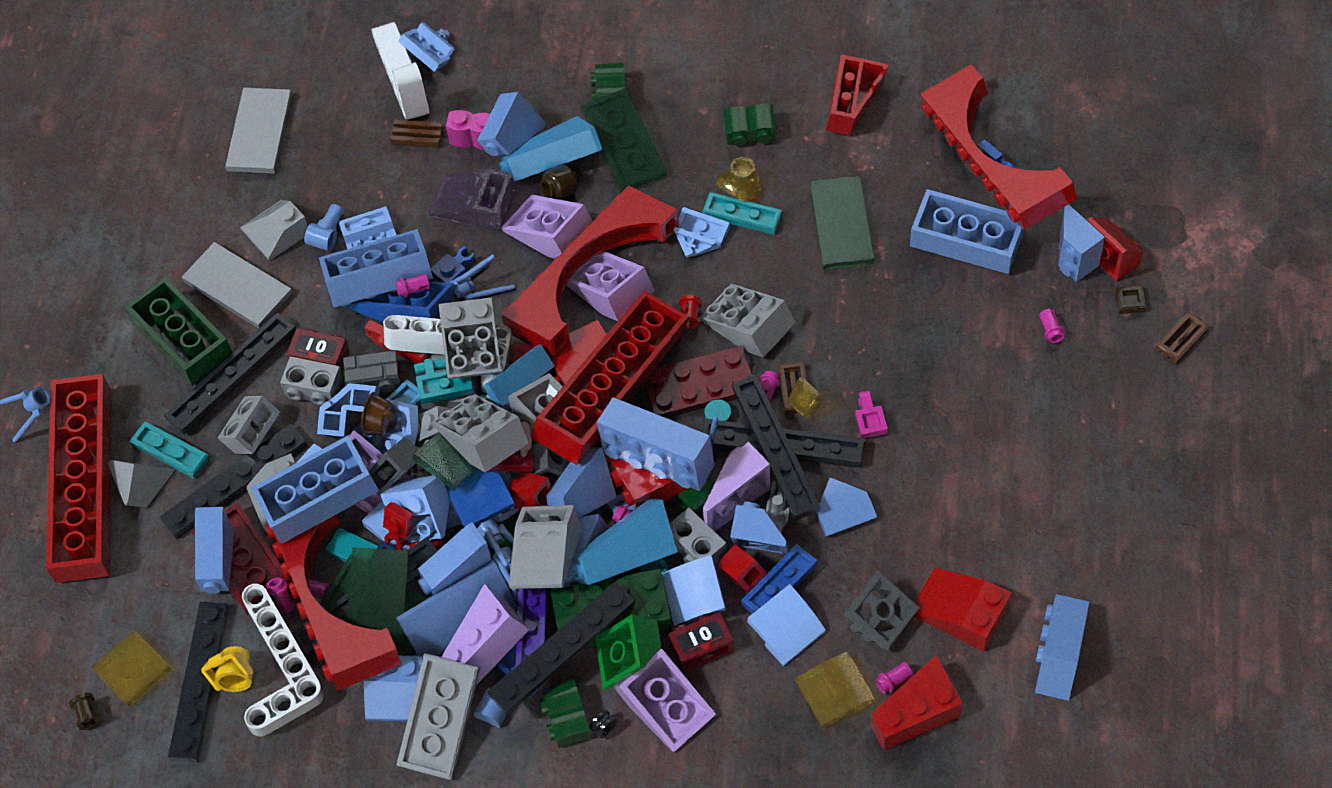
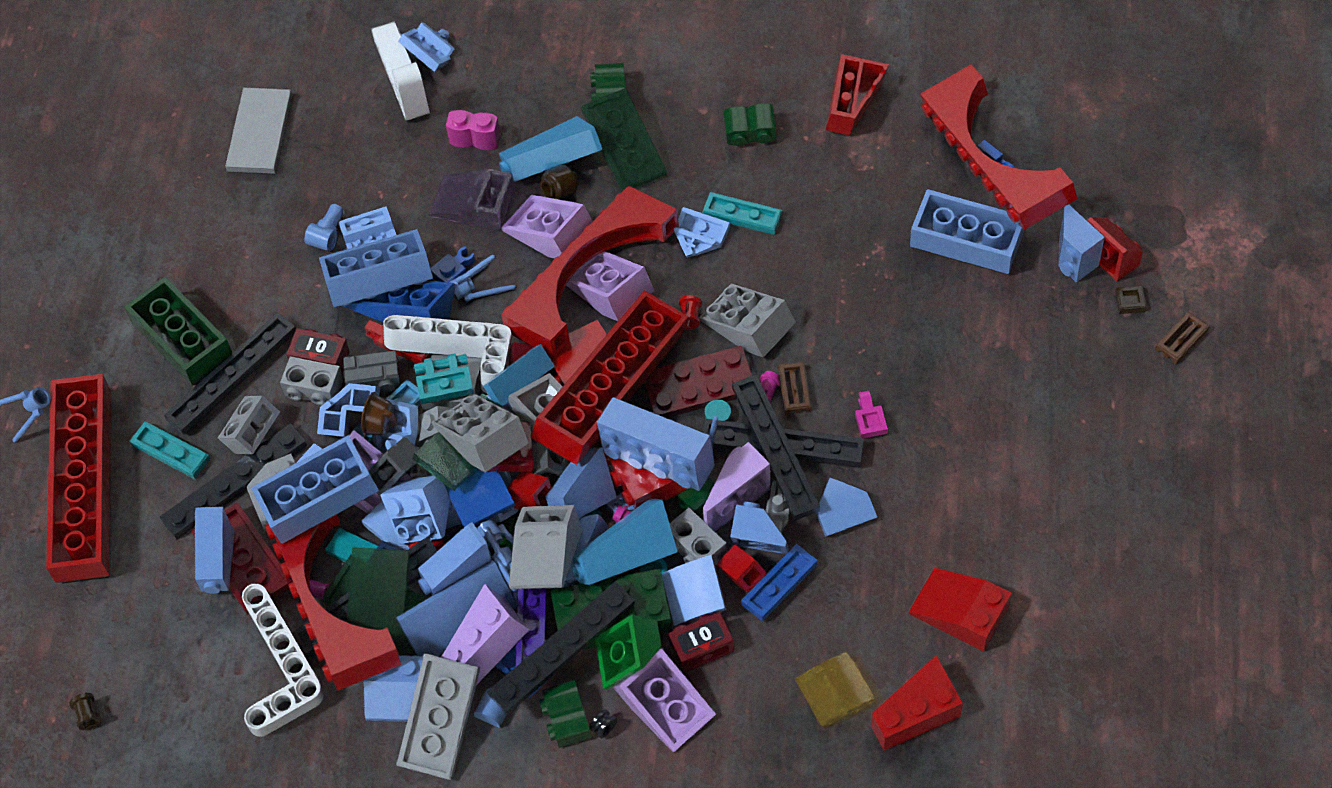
(131, 668): clear yellow tile -> none
(138, 482): light grey slope -> none
(196, 689): black plate -> none
(233, 670): yellow piece -> none
(237, 285): light grey tile -> none
(276, 228): light grey slope -> none
(278, 590): dark pink pin -> none
(398, 523): red plate -> none
(412, 285): dark pink pin -> none
(417, 130): reddish brown tile -> none
(469, 338): light grey slope -> none
(510, 125): medium blue slope -> none
(741, 179): clear yellow piece -> none
(786, 625): light blue slope -> none
(804, 398): clear yellow slope -> none
(841, 222): clear green tile -> none
(893, 678): dark pink pin -> none
(895, 597): dark grey piece -> none
(1054, 331): dark pink pin -> none
(1061, 647): medium blue wedge -> none

